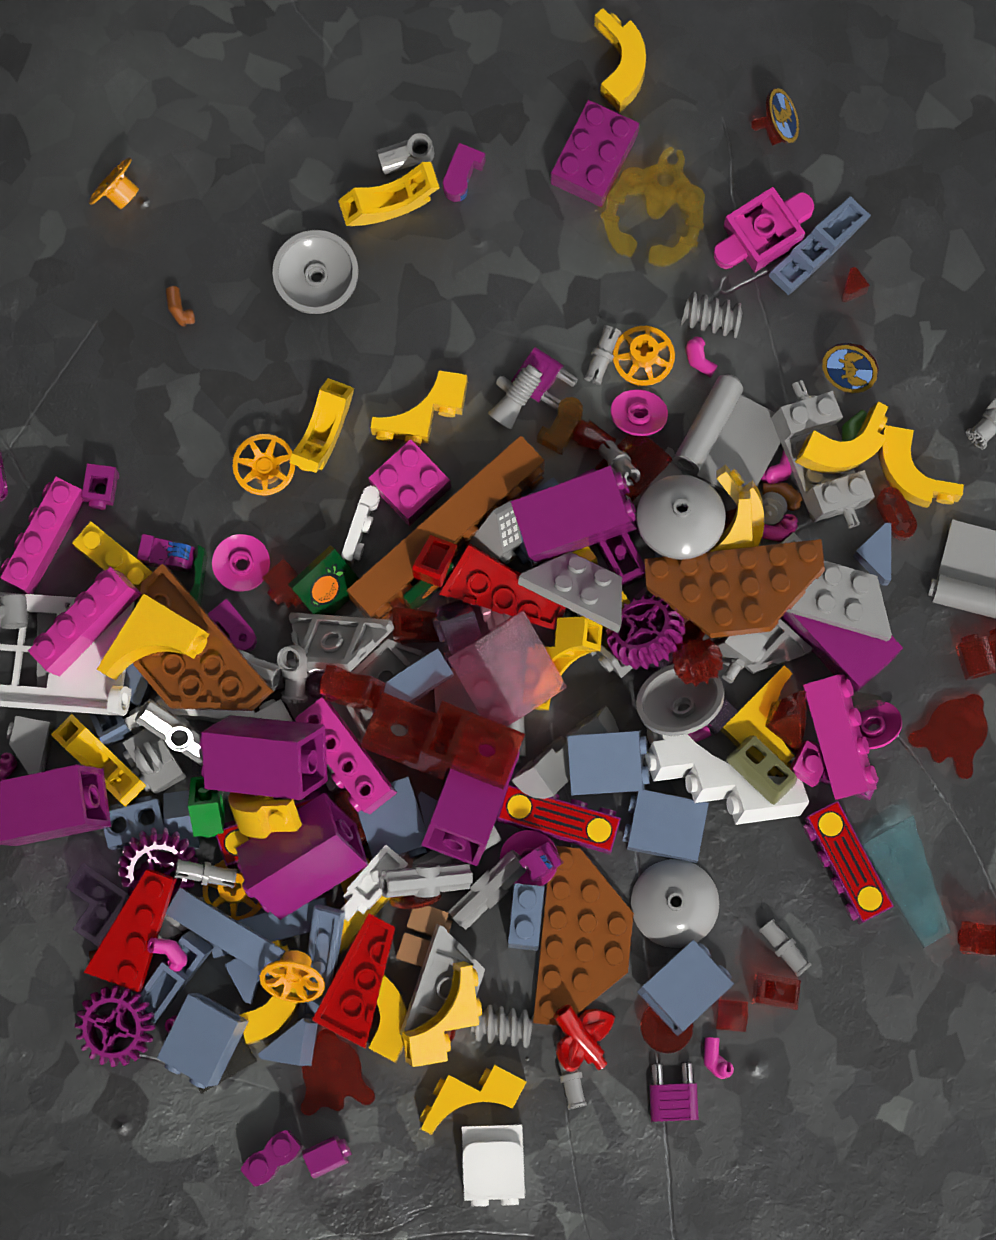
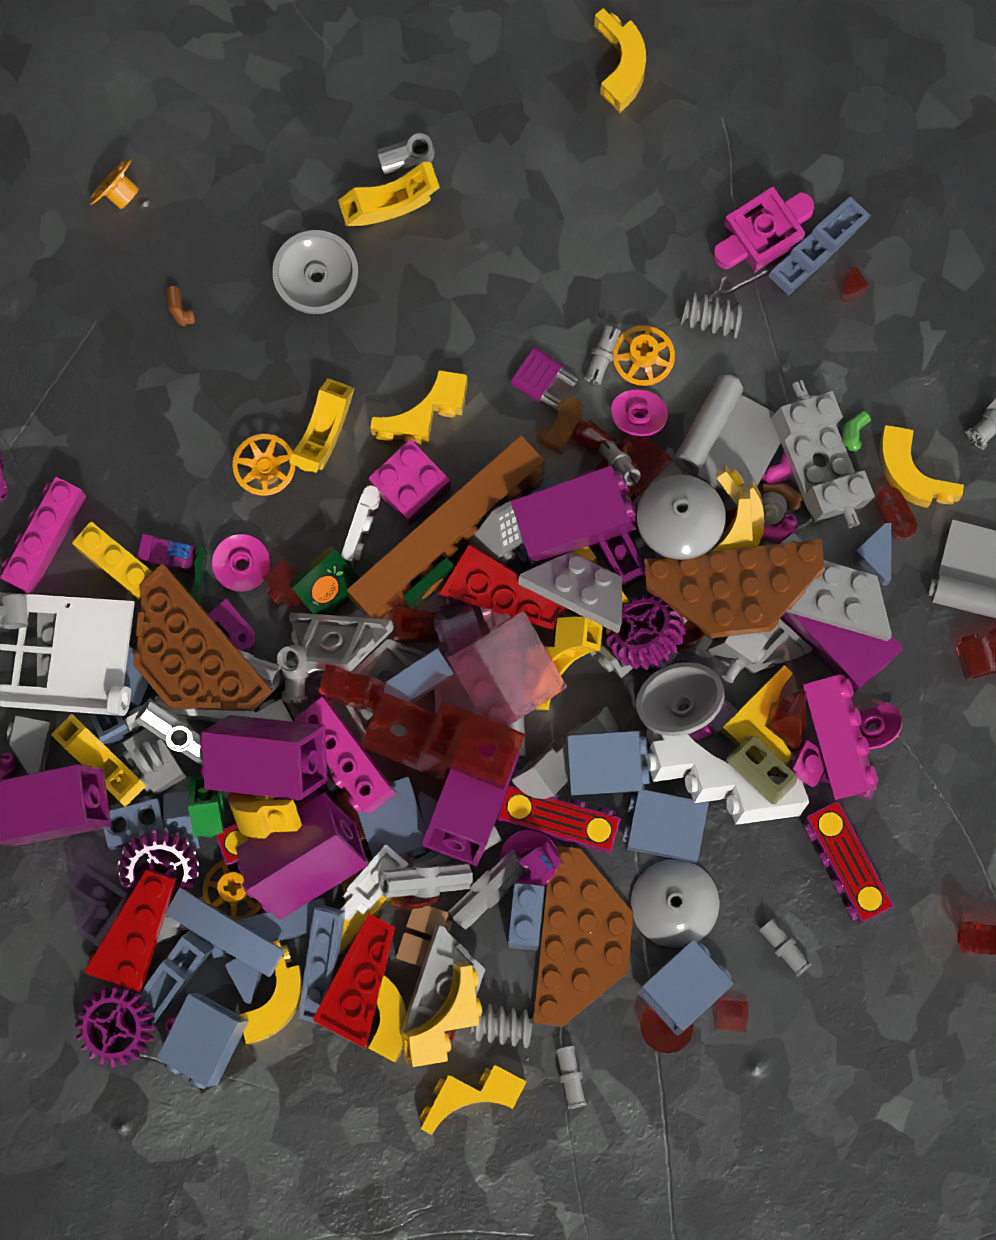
(84, 621): dark pink brick -> none
(100, 476): magenta brick -> none
(149, 631): yellow arch -> none
(171, 949): dark pink arm -> none
(205, 873): light grey pin -> none
(265, 1164): magenta brick -> none
(293, 973): light orange wheel -> none
(294, 1045): sand blue slope -> none
(326, 1156): magenta brick -> none
(333, 1075): clear red tile -> none
(434, 561): red slope -> none
(460, 171): magenta leg -> none
(493, 1164): white brick -> none
(516, 395): light grey piece -> none
(582, 1037): red plant -> none
(594, 153): magenta brick -> none
(659, 199): clear yellow piece -> none
(673, 1101): magenta piece -> none
(697, 358): dark pink arm -> none
(697, 661): clear red gear -> none
(714, 1061): dark pink arm -> none
(776, 991): clear red slope -> none
(781, 118): shield -> none
(833, 456): yellow arch -> none
(850, 367): shield -> none
(906, 874): clear light blue wing -> none
(955, 733): clear red tile -> none

